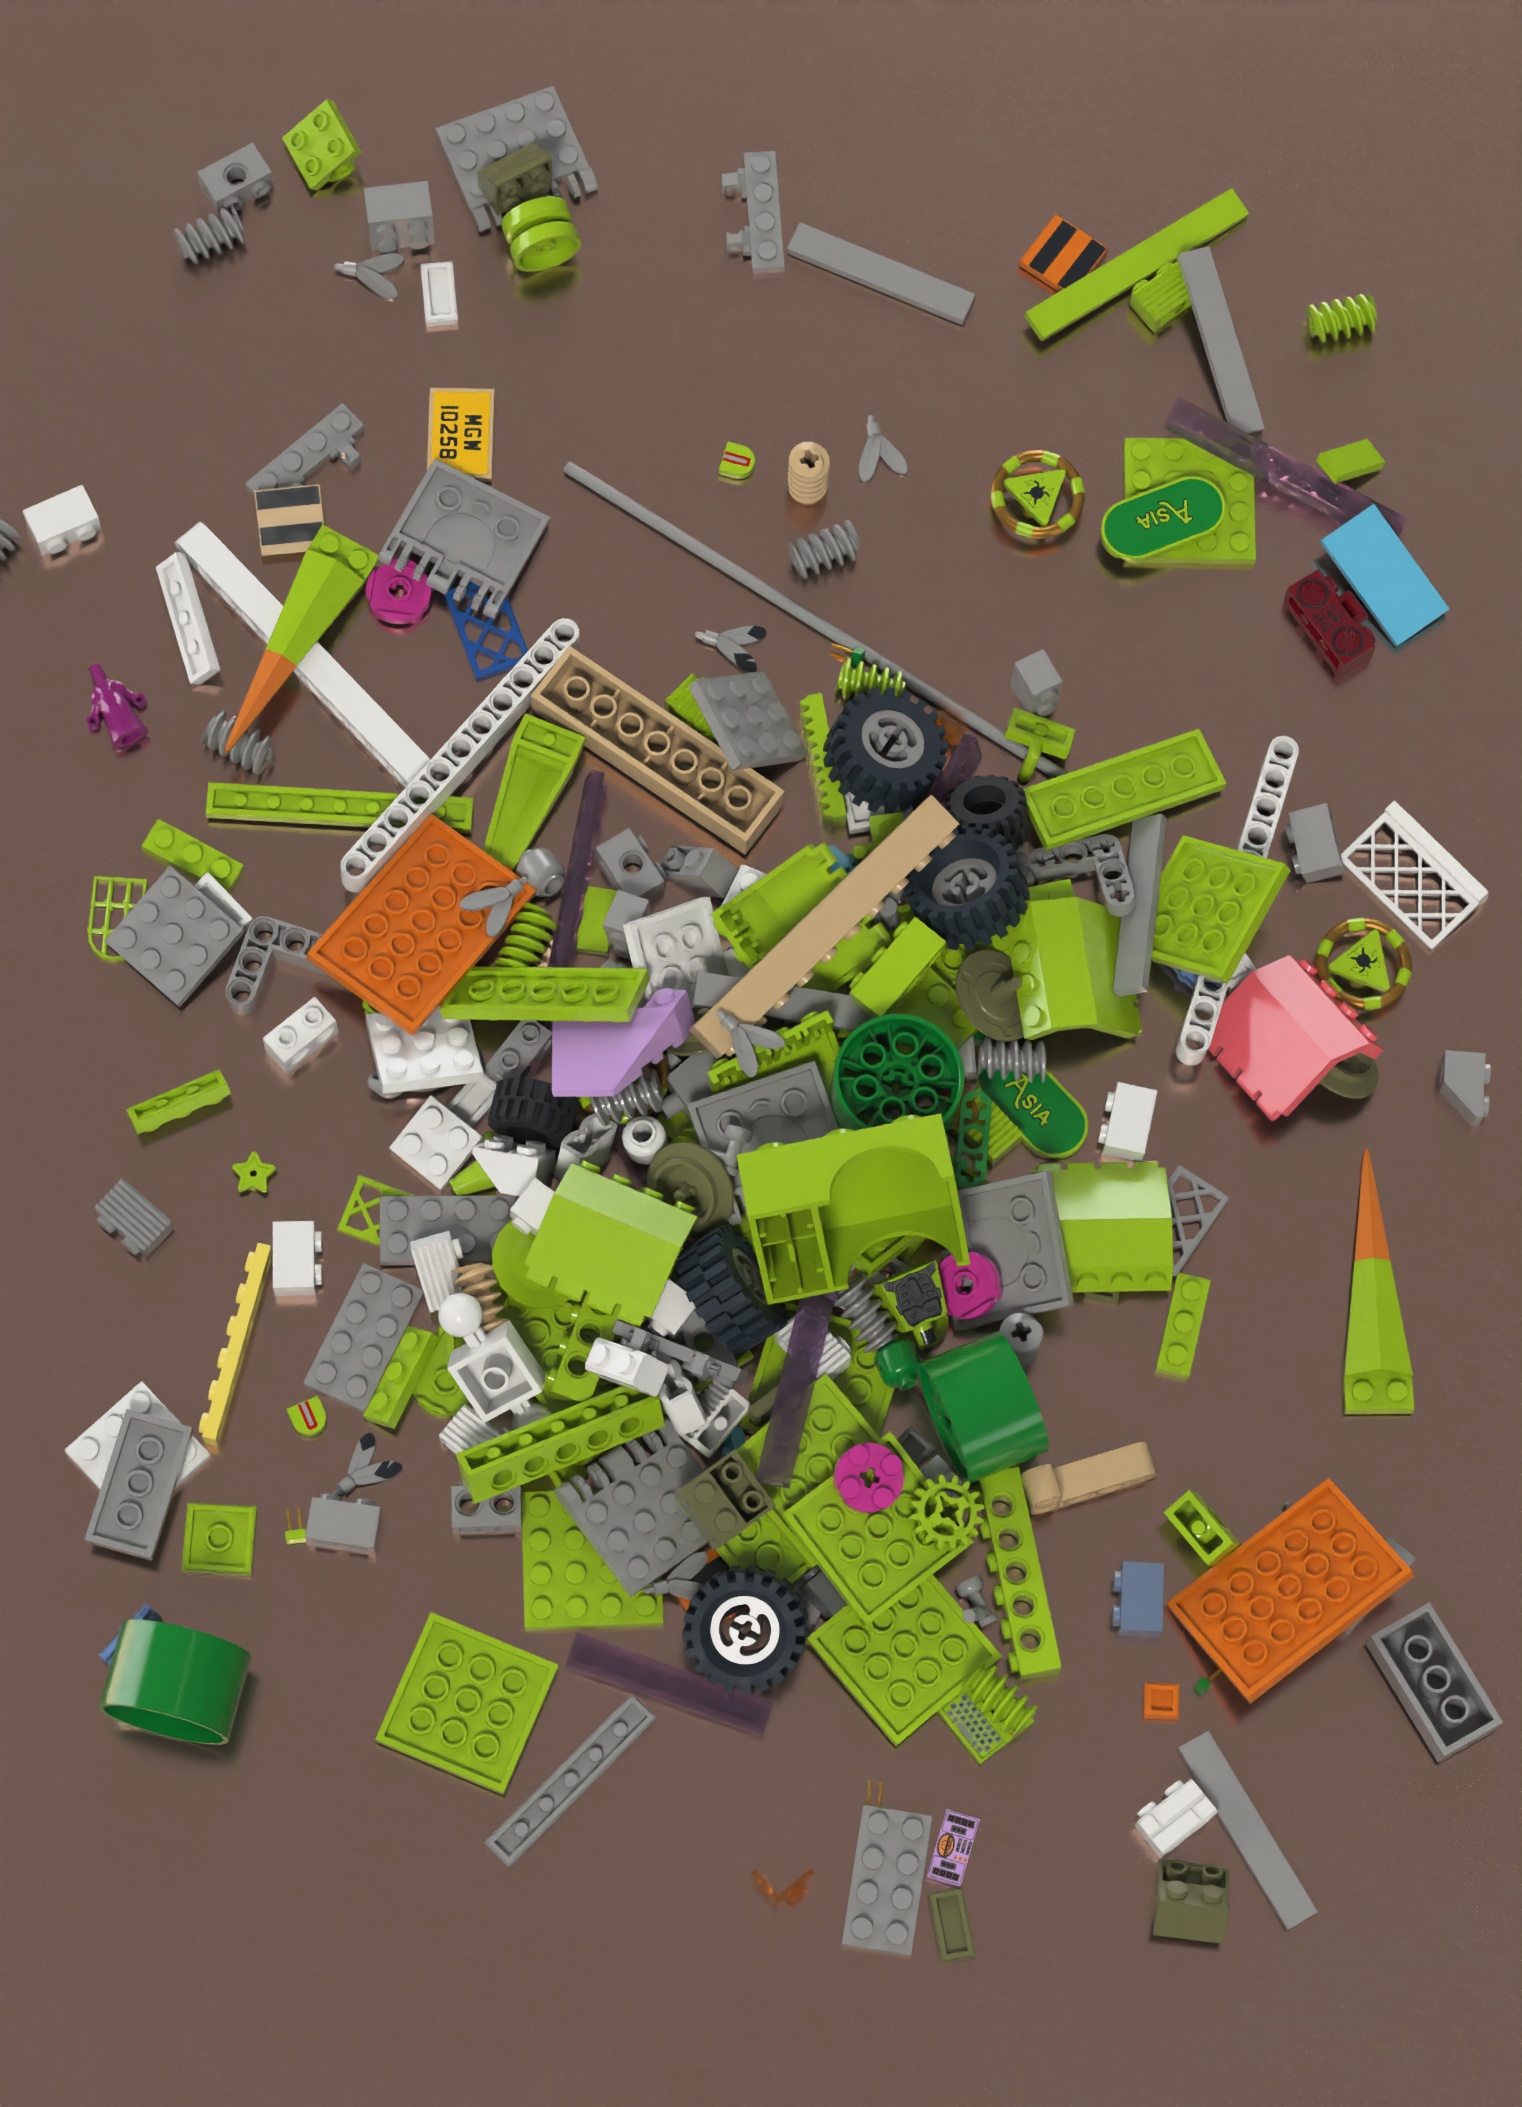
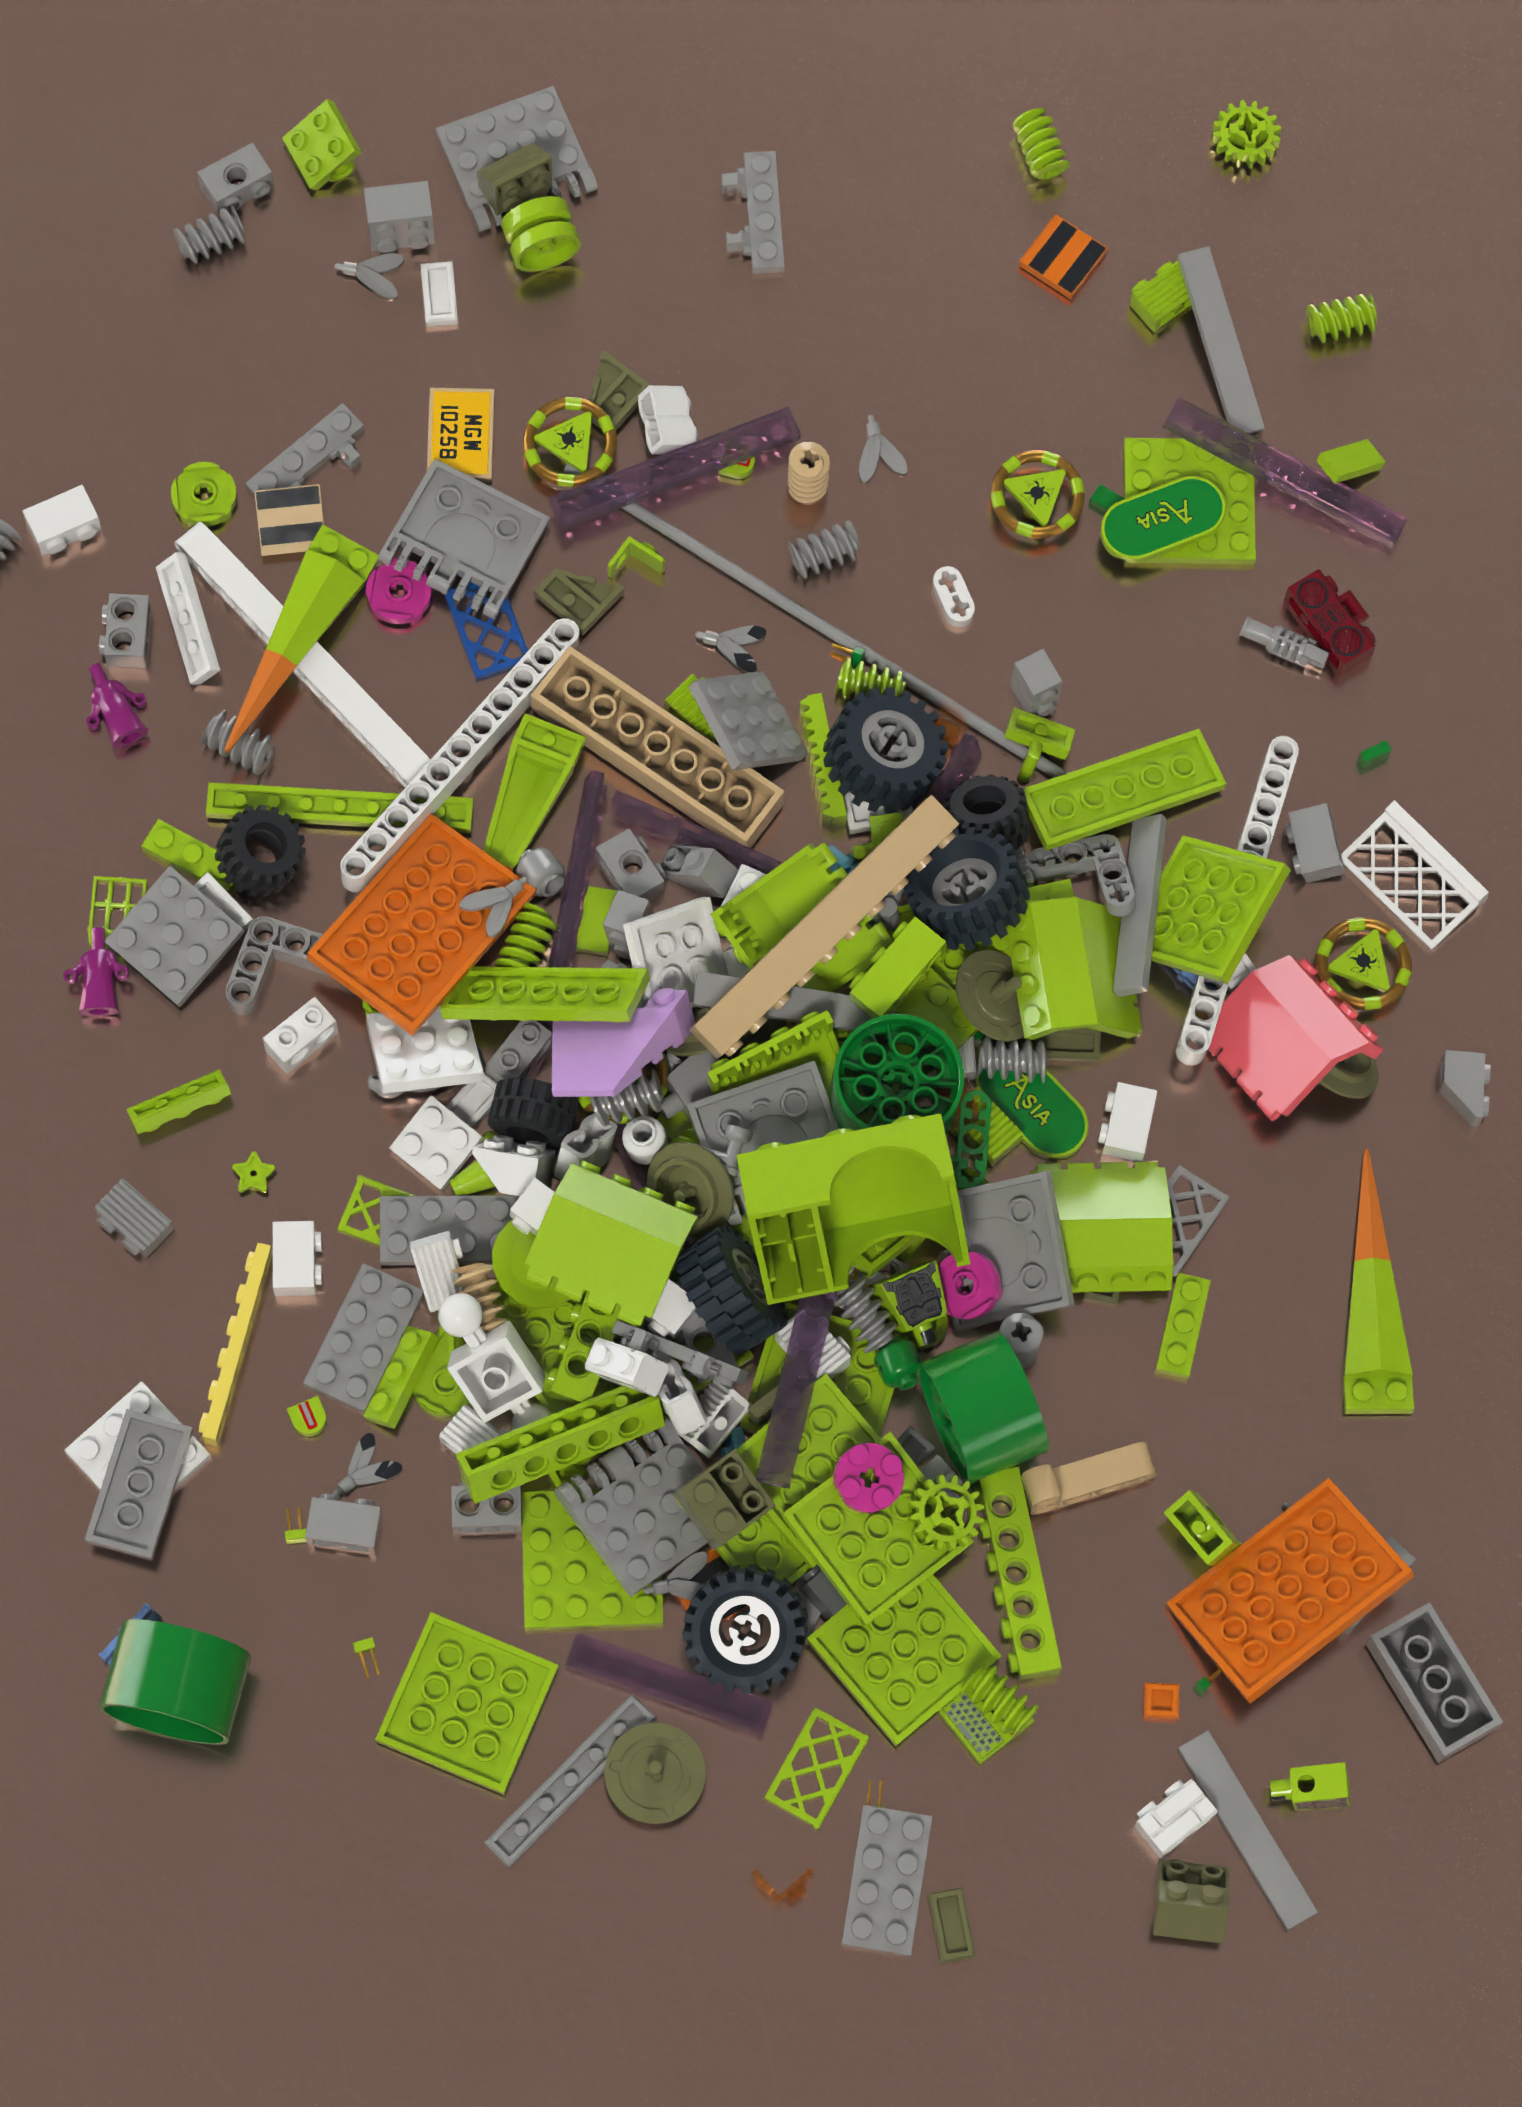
(98, 983): none -> magenta piece
(133, 630): none -> light grey brick
(191, 481): none -> lime plate
(219, 1539): lime tile -> none
(273, 831): none -> black tyre
(365, 1645): none -> lime piece
(569, 441): none -> piece
(577, 597): none -> olive wing
(616, 389): none -> olive wing
(642, 551): none -> lime bracket
(655, 1773): none -> olive piece
(660, 823): none -> plate
(666, 418): none -> white brick
(674, 468): none -> clear purple plate
(745, 1035): light grey piece -> none
(787, 1772): none -> lime window
(881, 273): light grey tile -> none
(947, 599): none -> white beam
(953, 1848): tile -> none
(980, 1610): light grey piece -> none
(1040, 145): none -> lime piece
(1072, 1045): none -> olive tile
(1104, 498): none -> green piece
(1135, 264): lime tile -> none
(1140, 1599): sand blue brick -> none
(1235, 141): none -> lime gear
(1285, 643): none -> light grey hinge
(1330, 1787): none -> lime torso
(1374, 754): none -> green piece
(1384, 575): medium azure tile -> none

